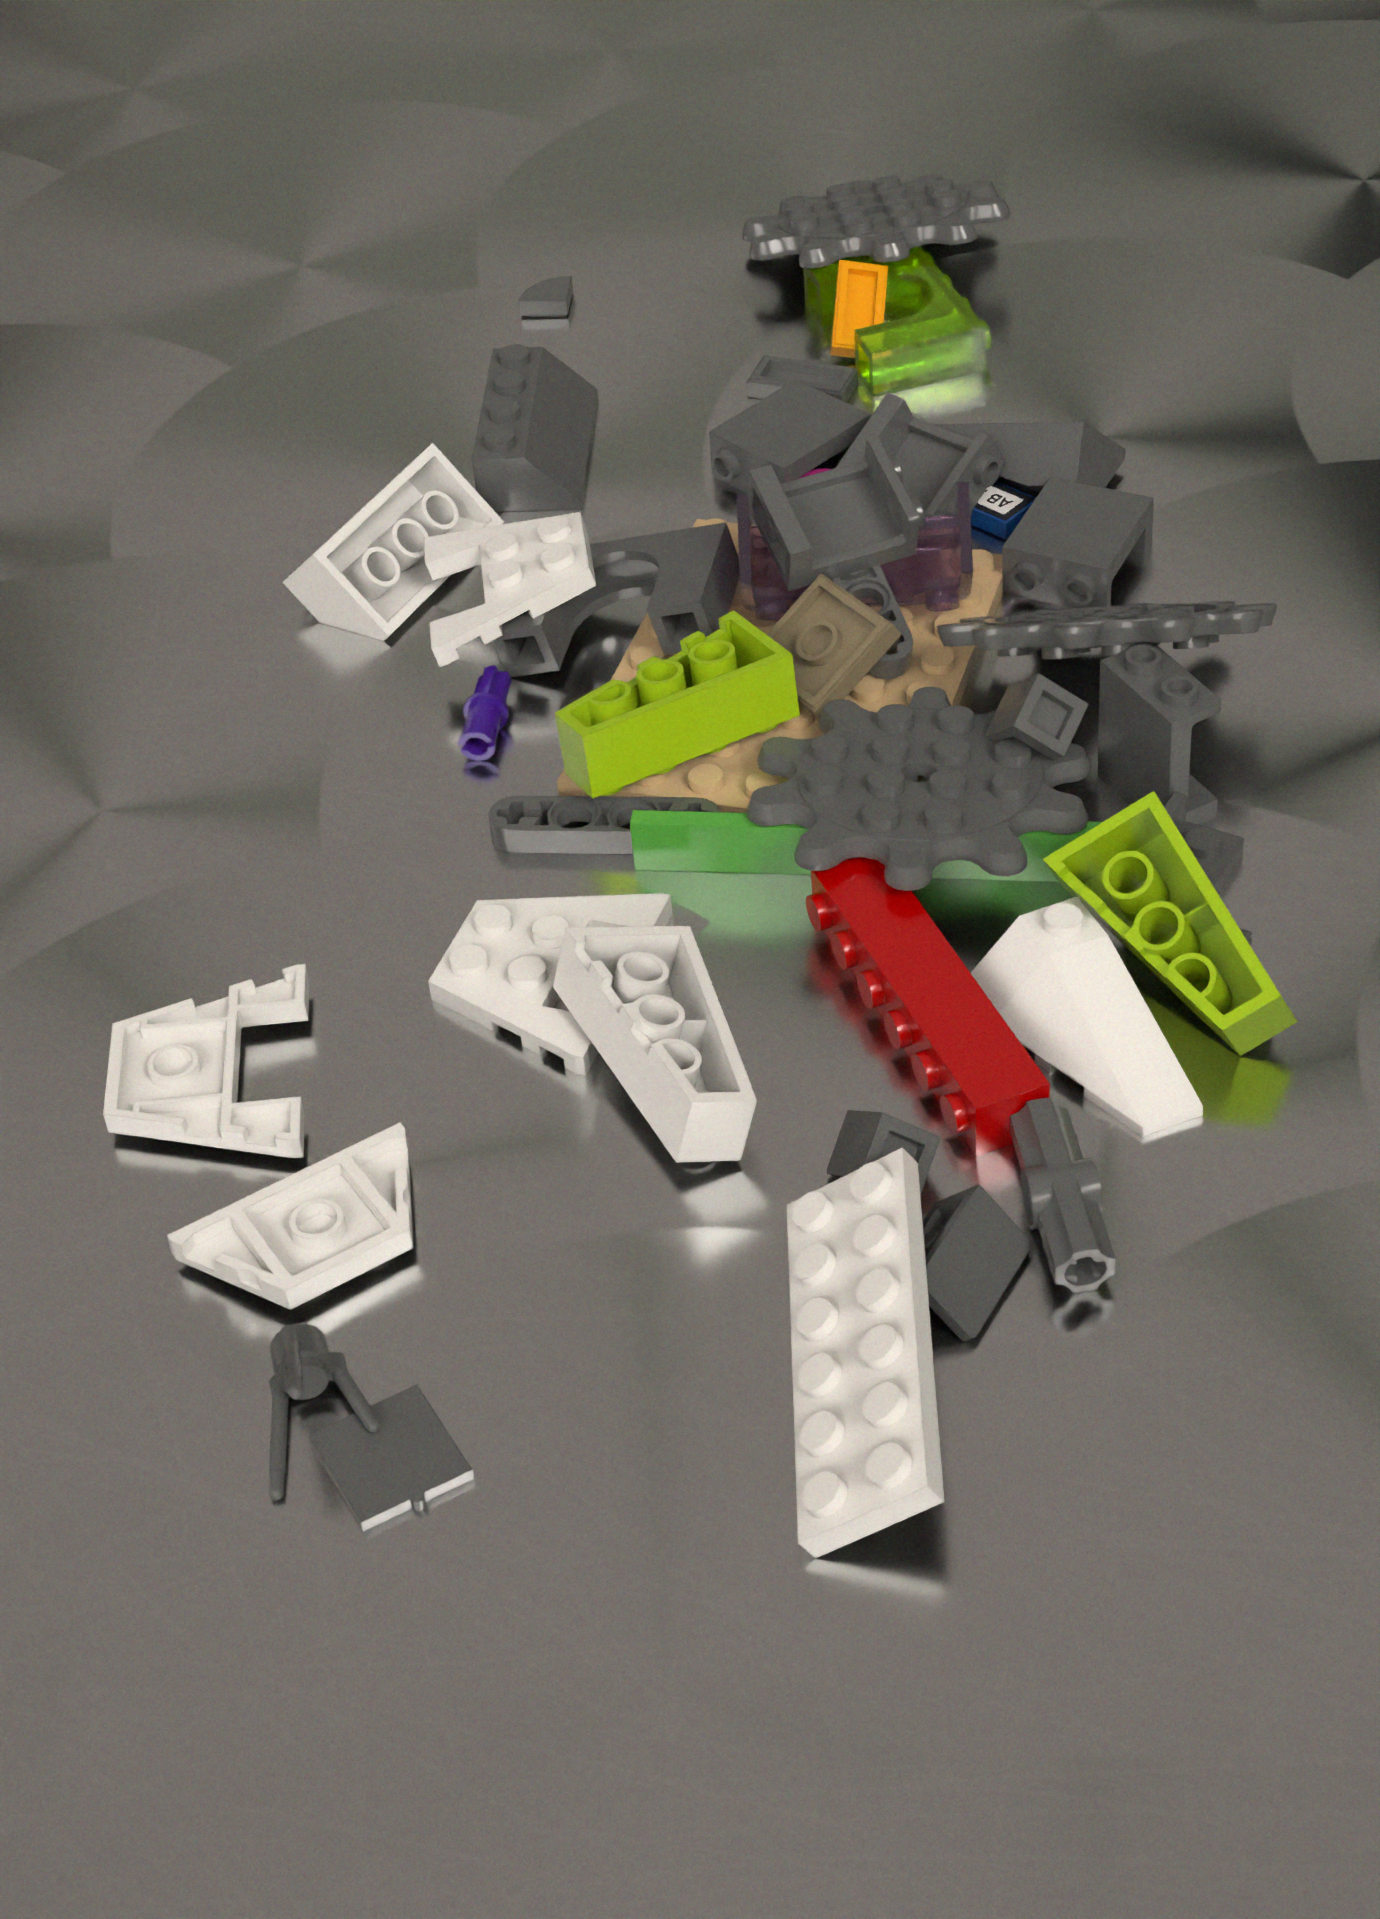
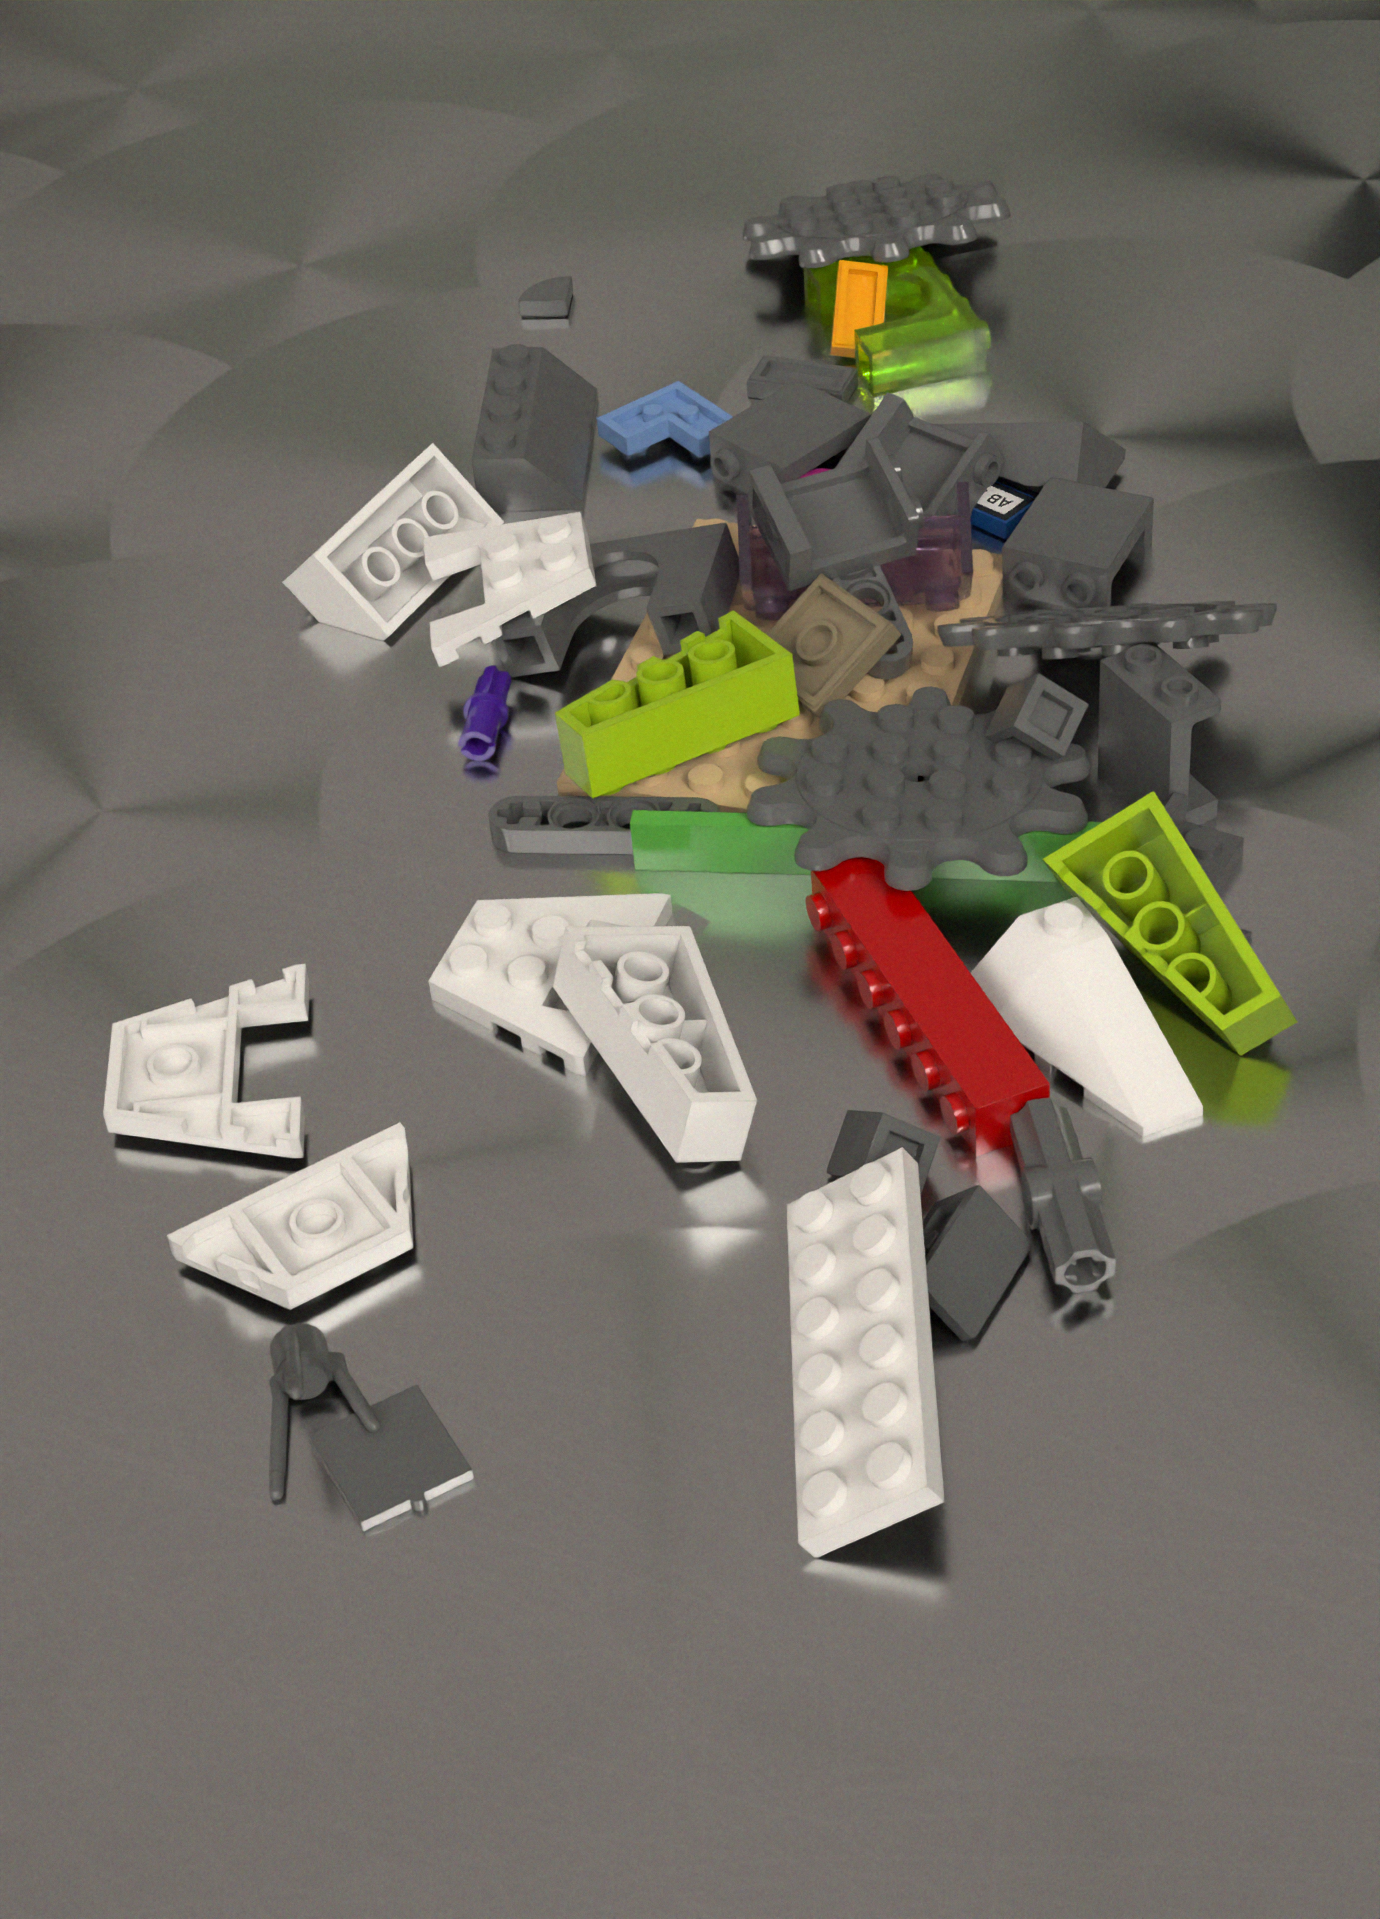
(665, 413): none -> medium blue plate

